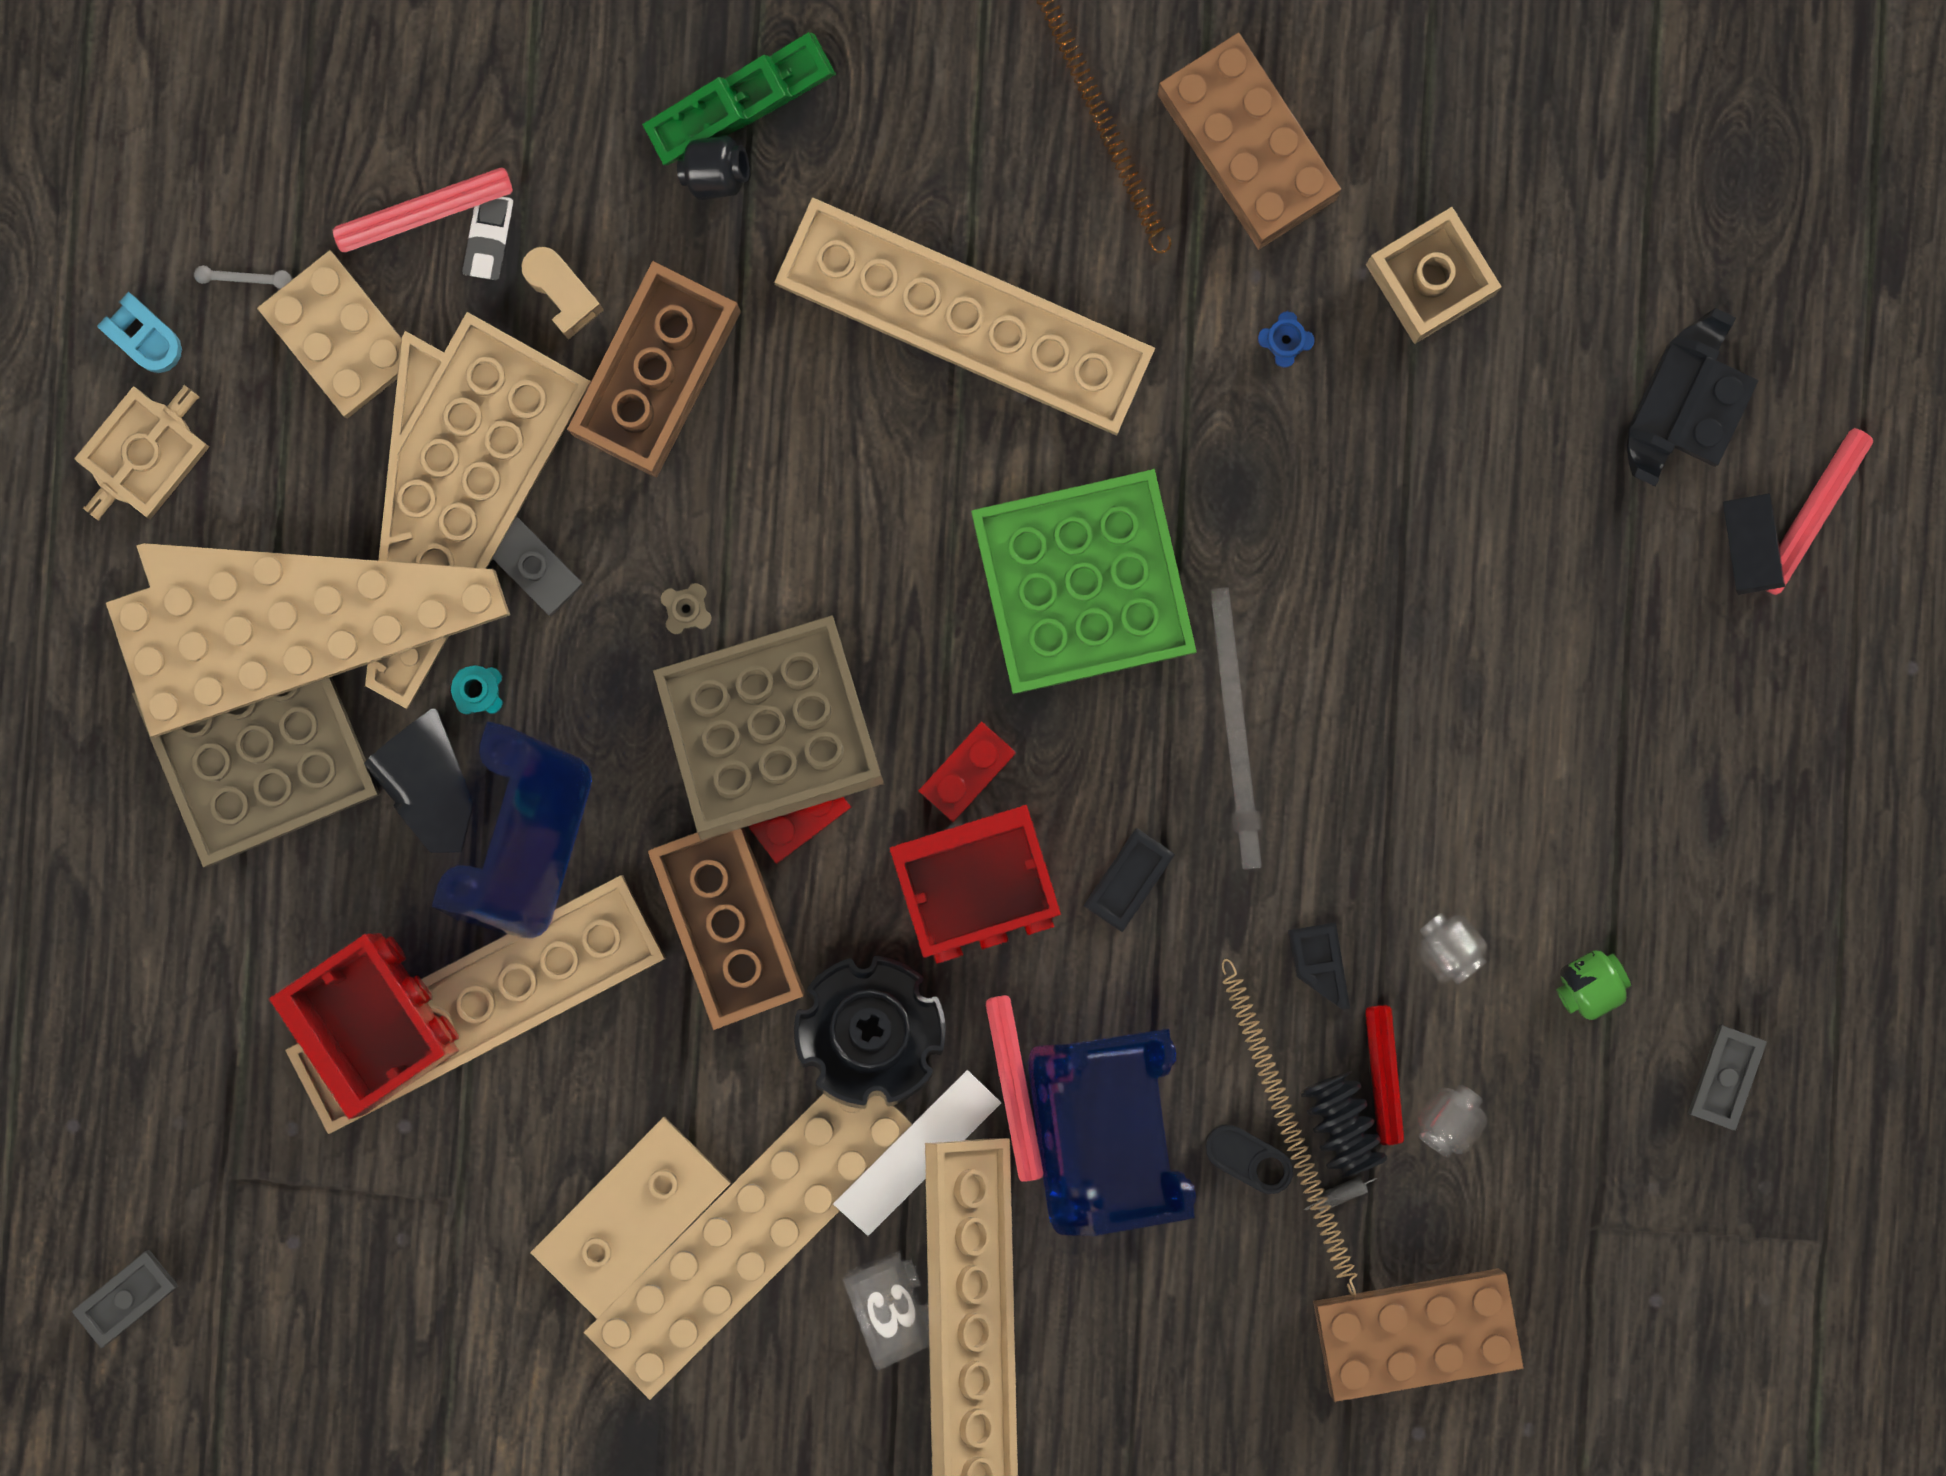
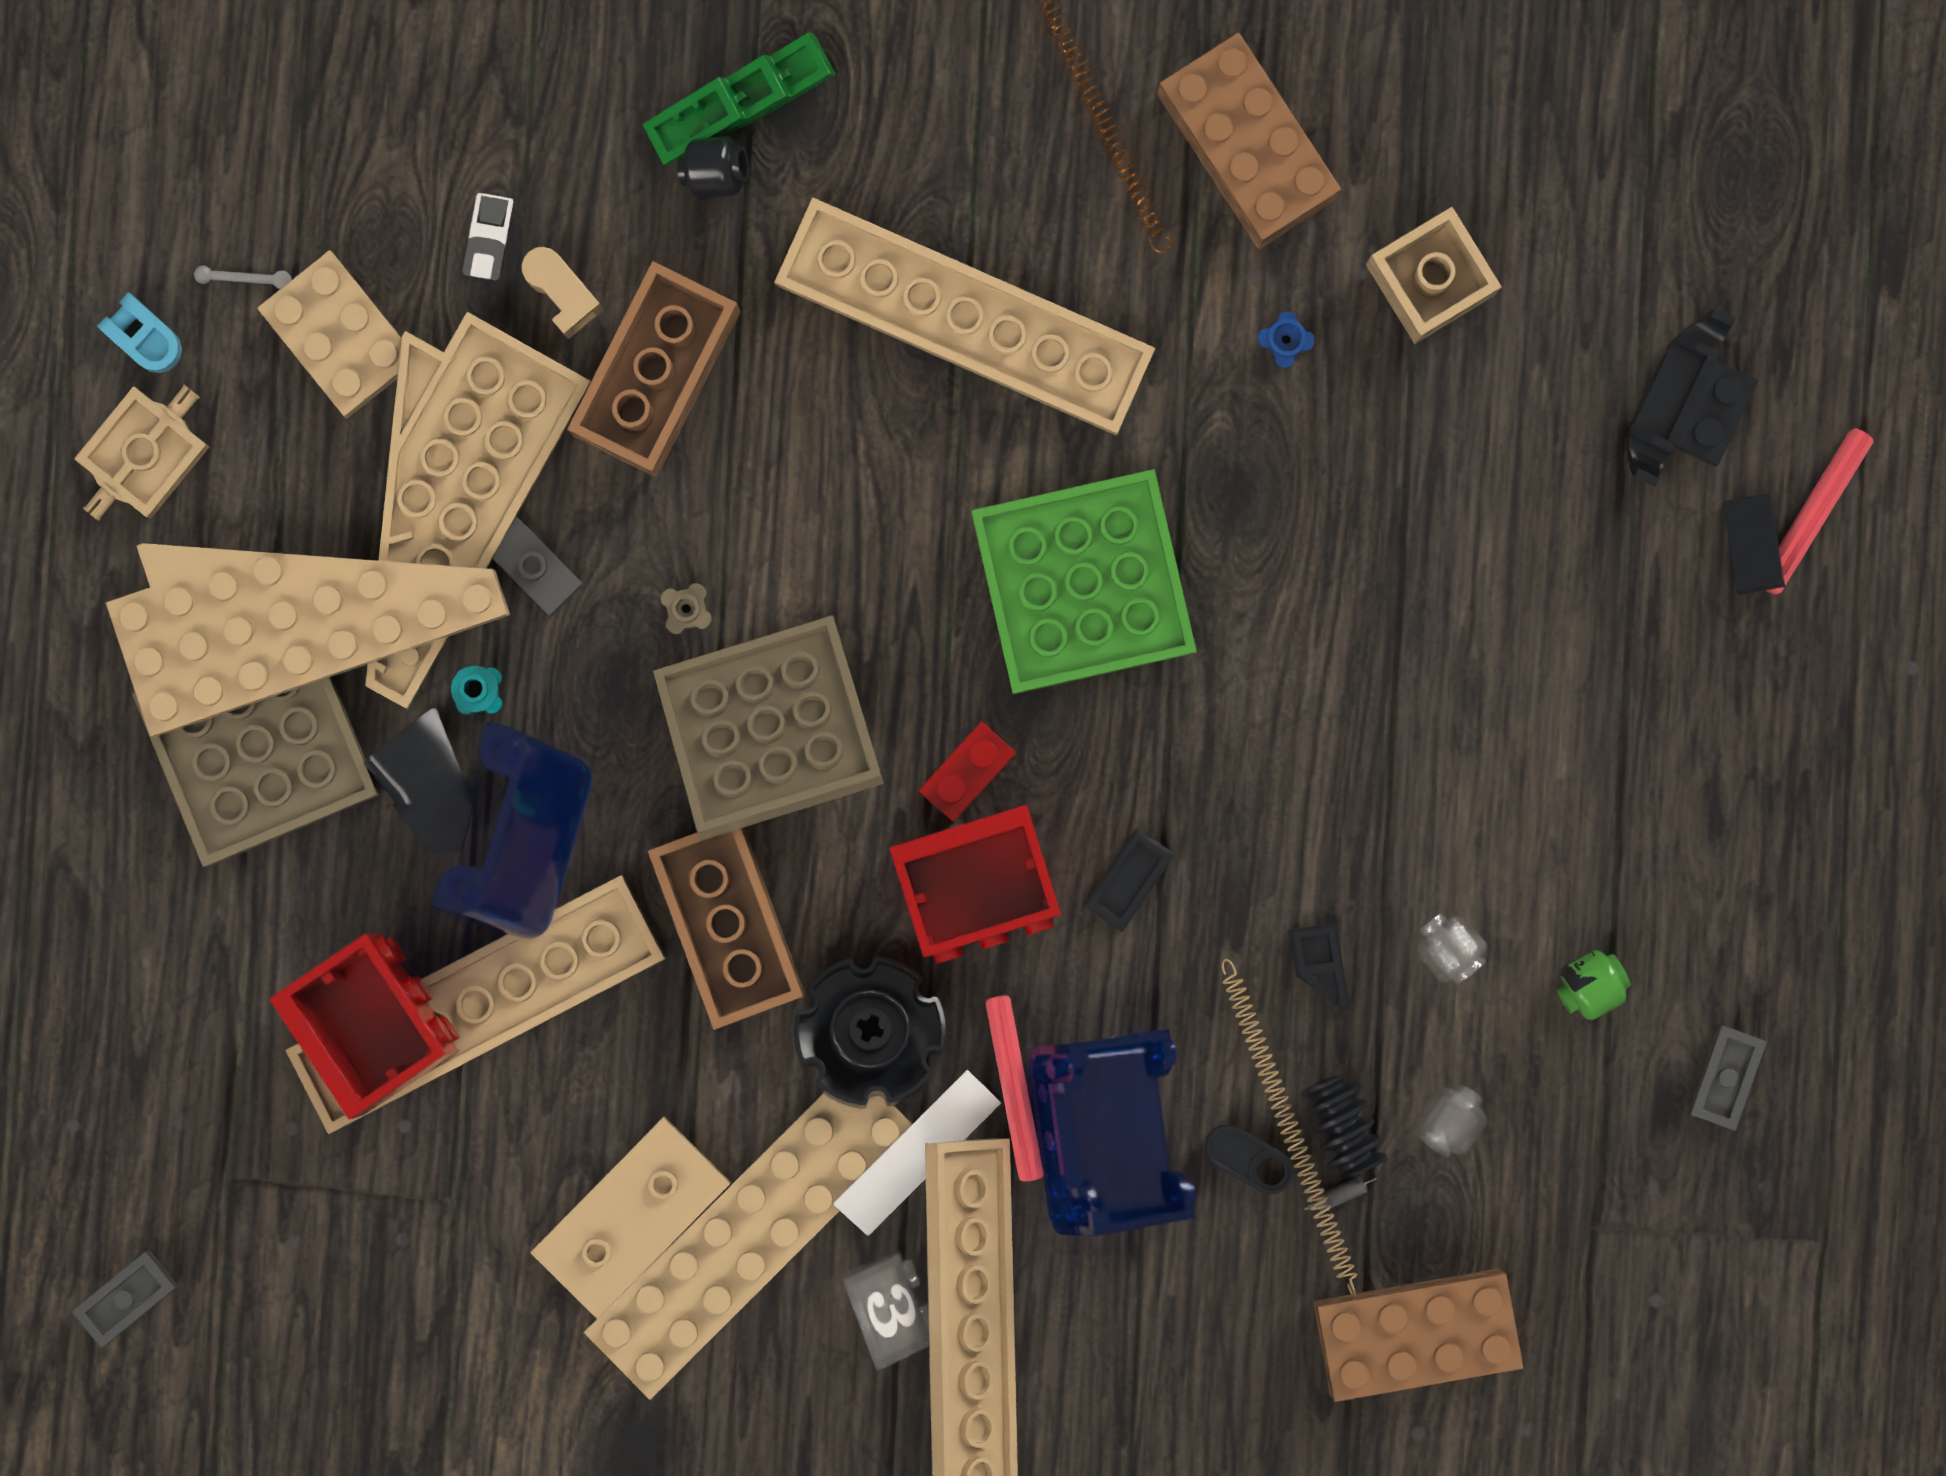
(422, 210): coral axle -> none
(790, 831): red plate -> none
(1245, 820): clear bar -> none
(1384, 1074): red axle -> none

